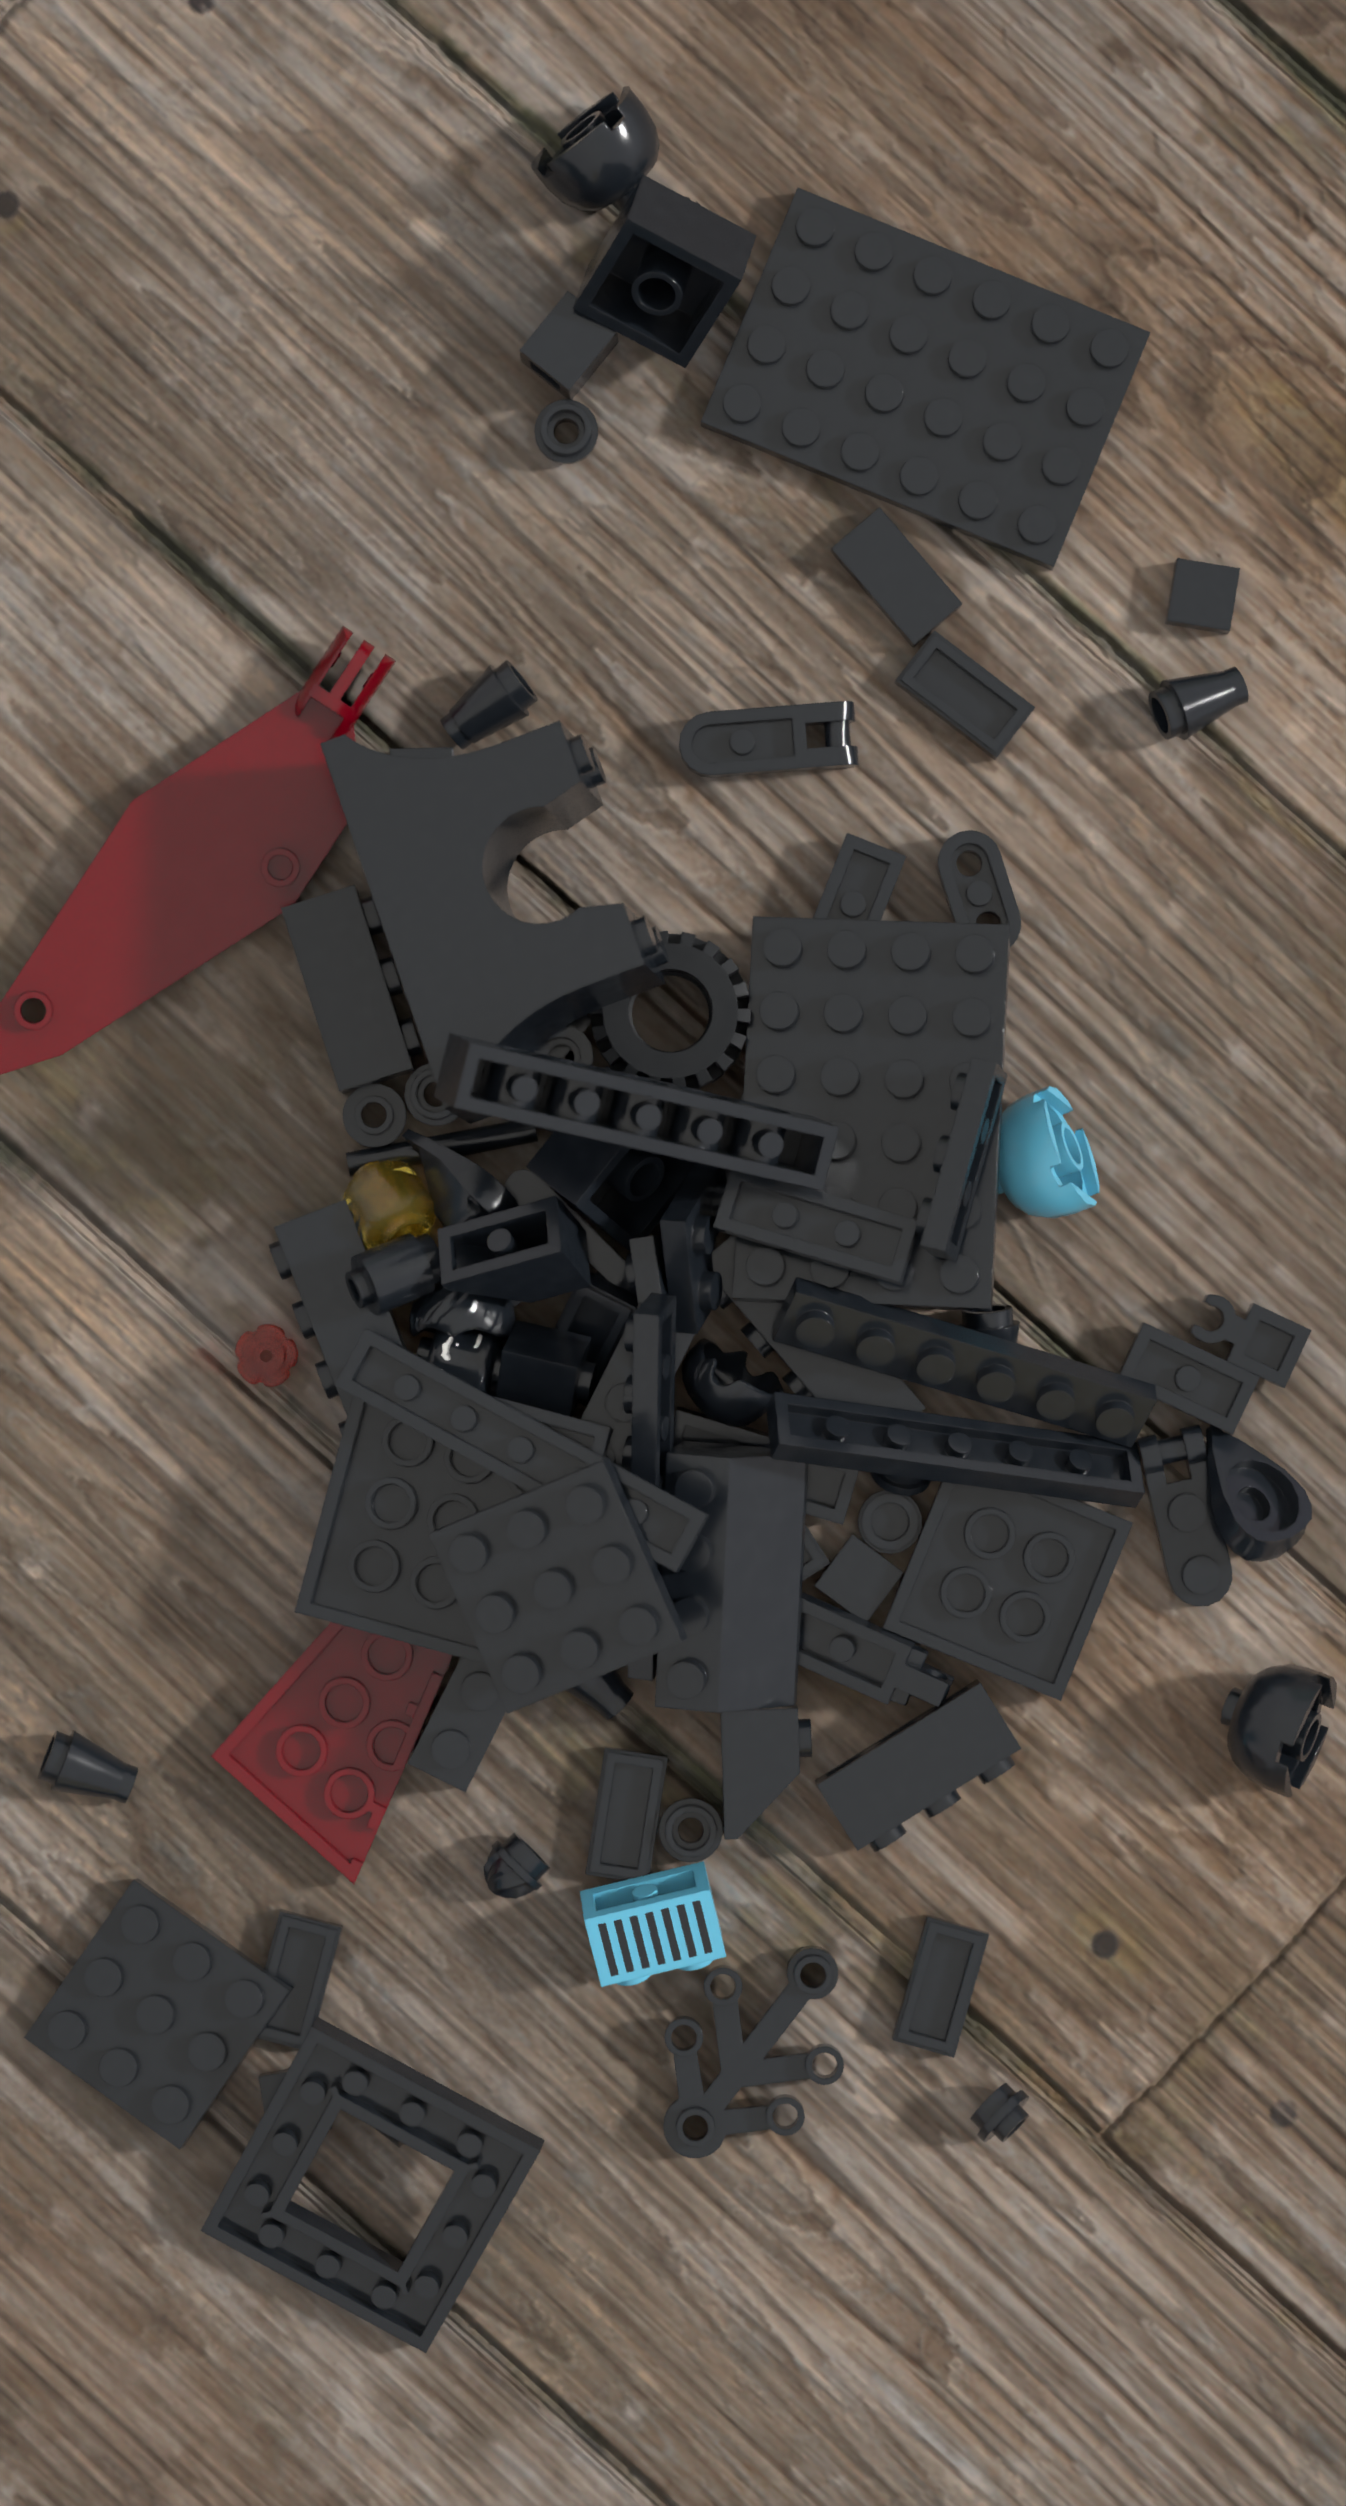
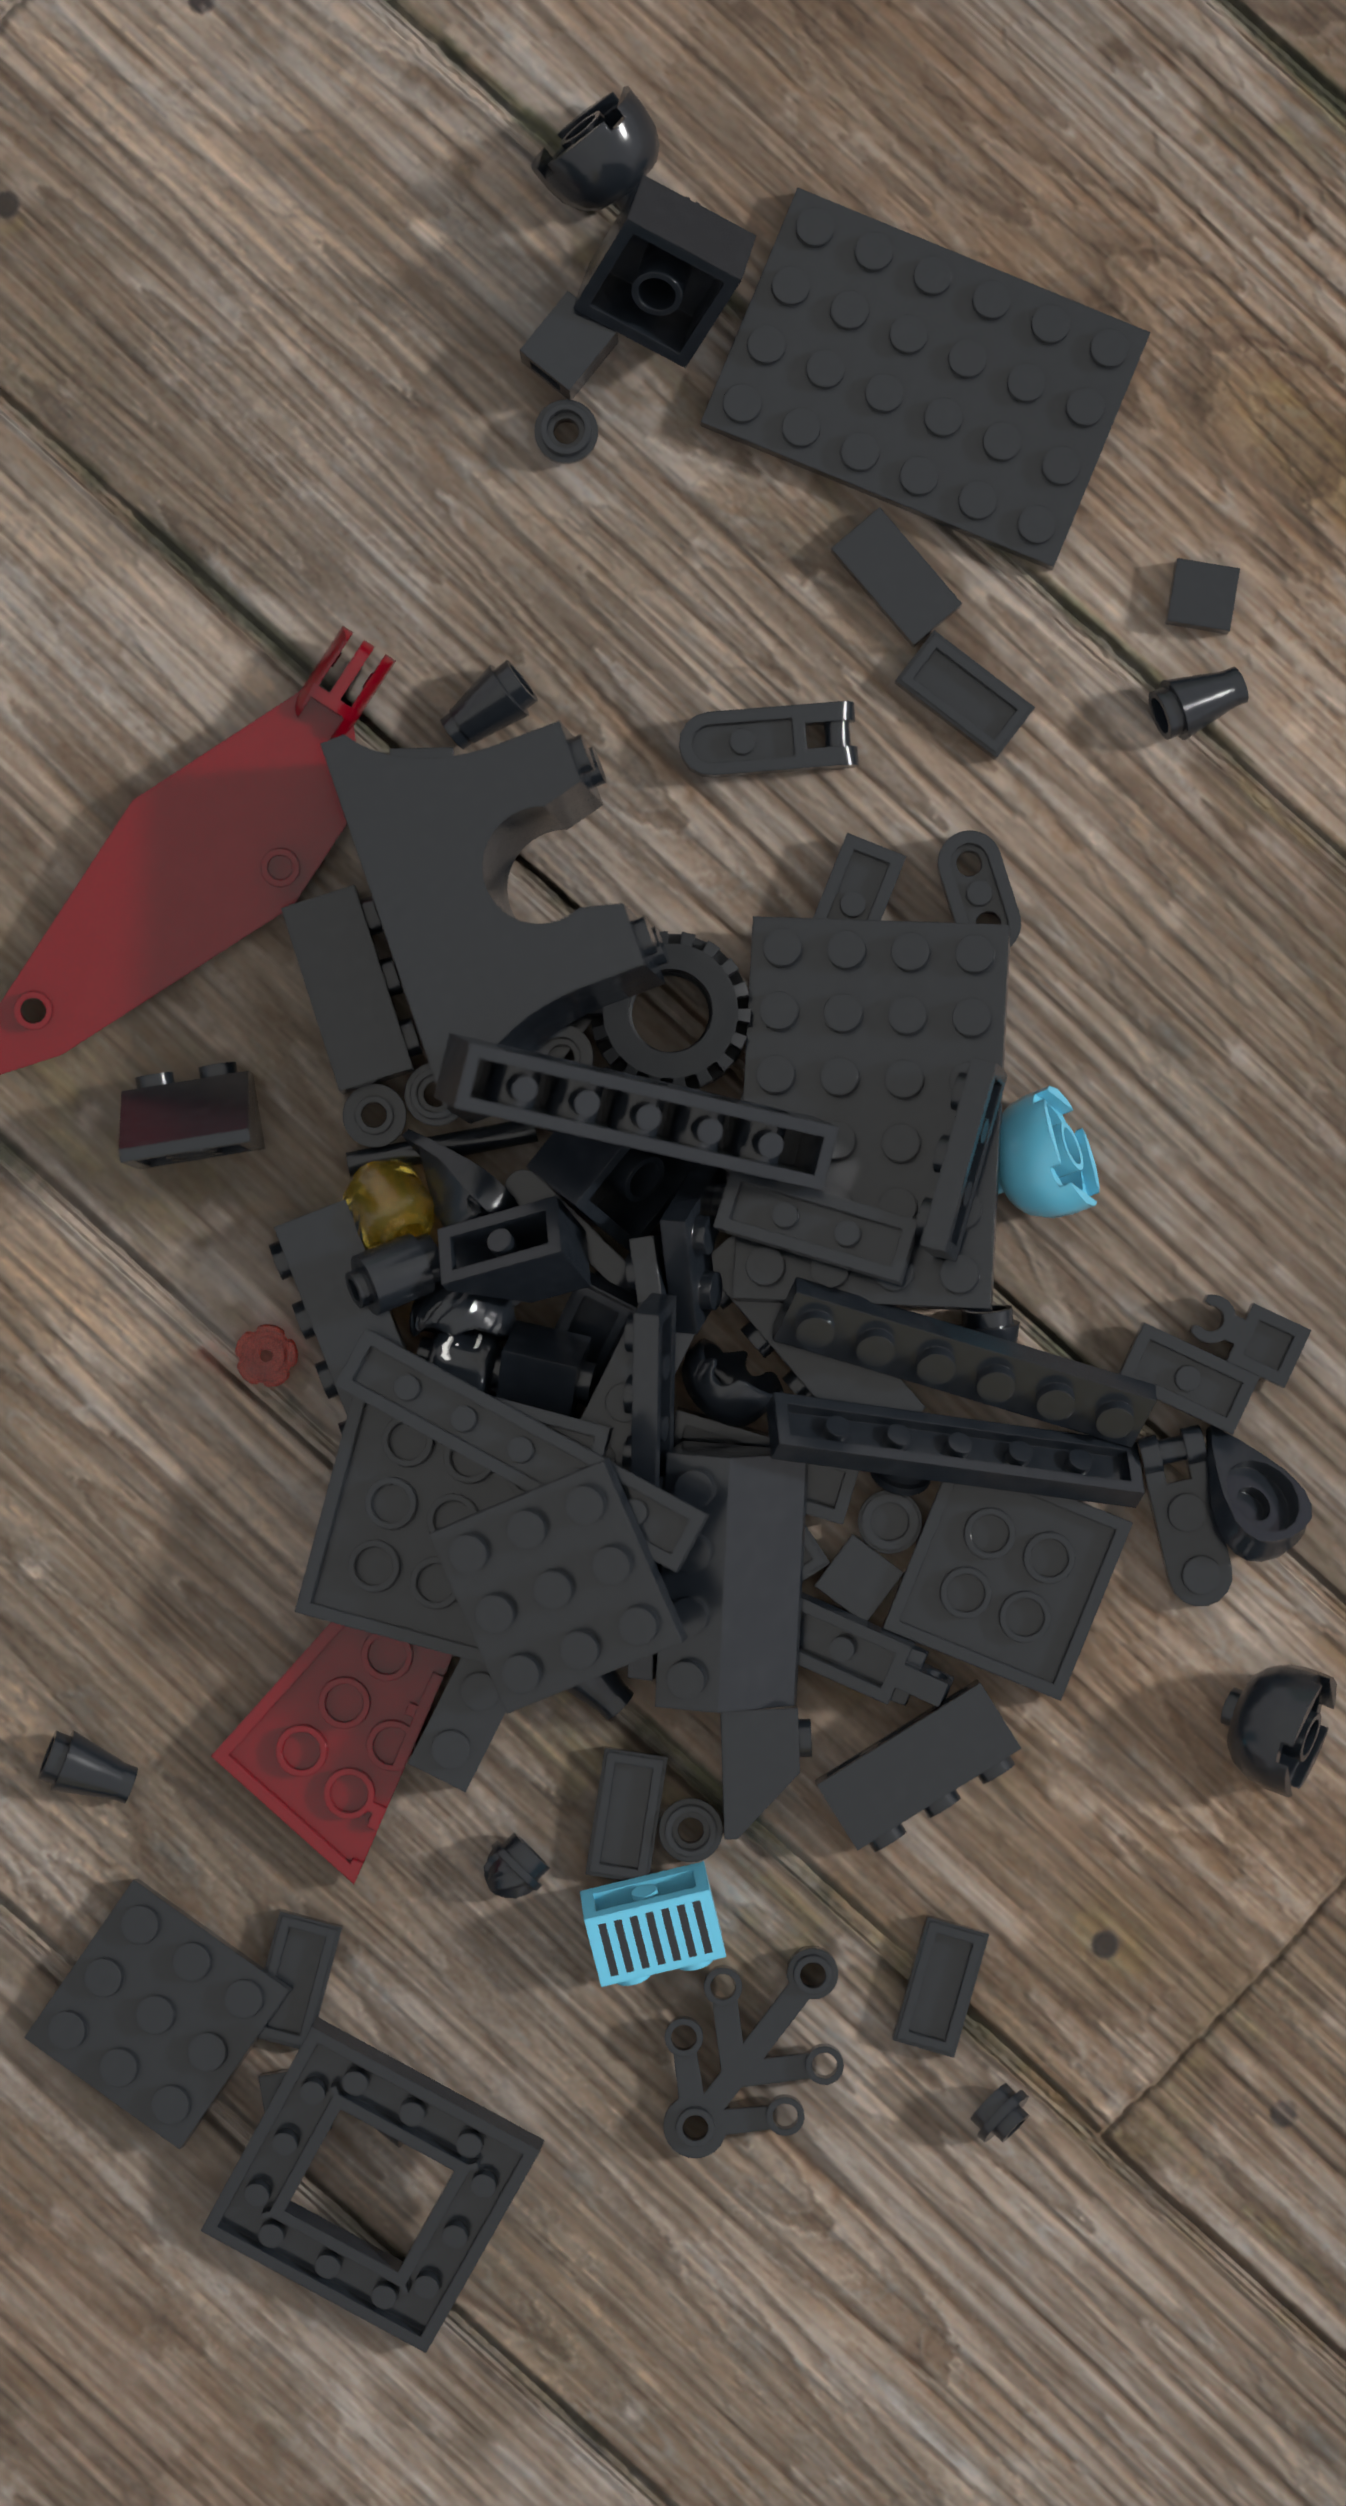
(189, 1119): none -> black slope

